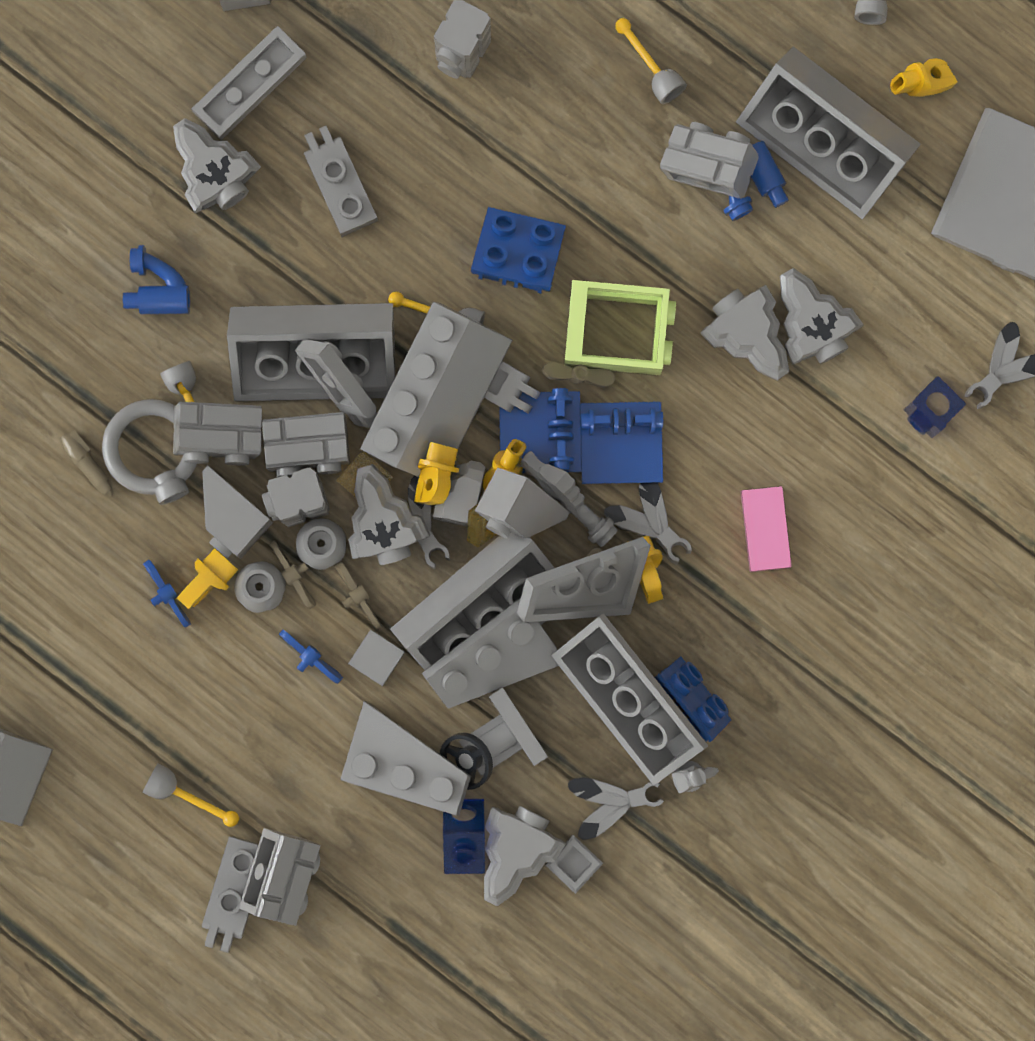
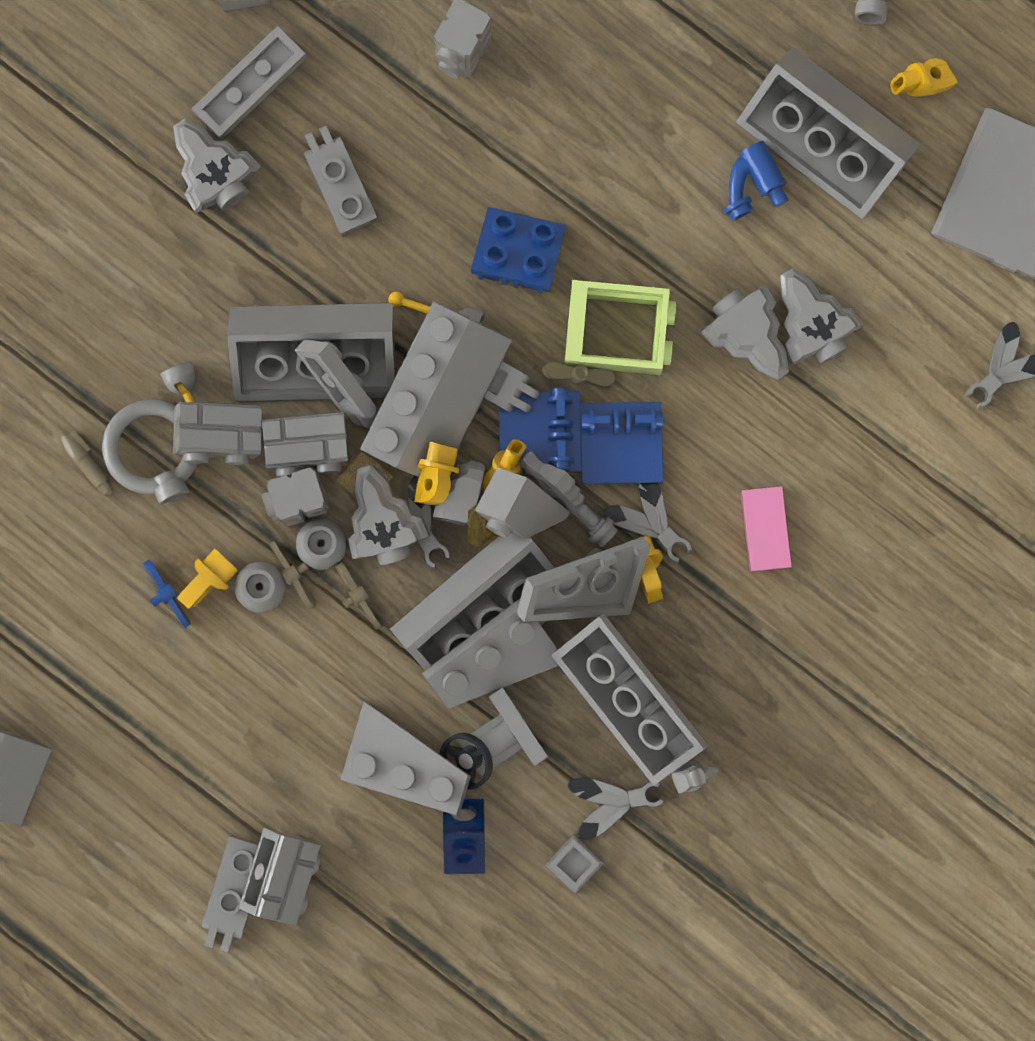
(164, 784): hinge -> none
(167, 299): blue plant -> none
(230, 516): light grey slope -> none
(311, 657): blue piece -> none
(376, 657): light grey tile -> none
(516, 850): light grey rock -> none
(666, 83): hinge -> none
(705, 711): blue hinge -> none
(709, 159): light grey brick -> none
(923, 418): clear blue bracket -> none

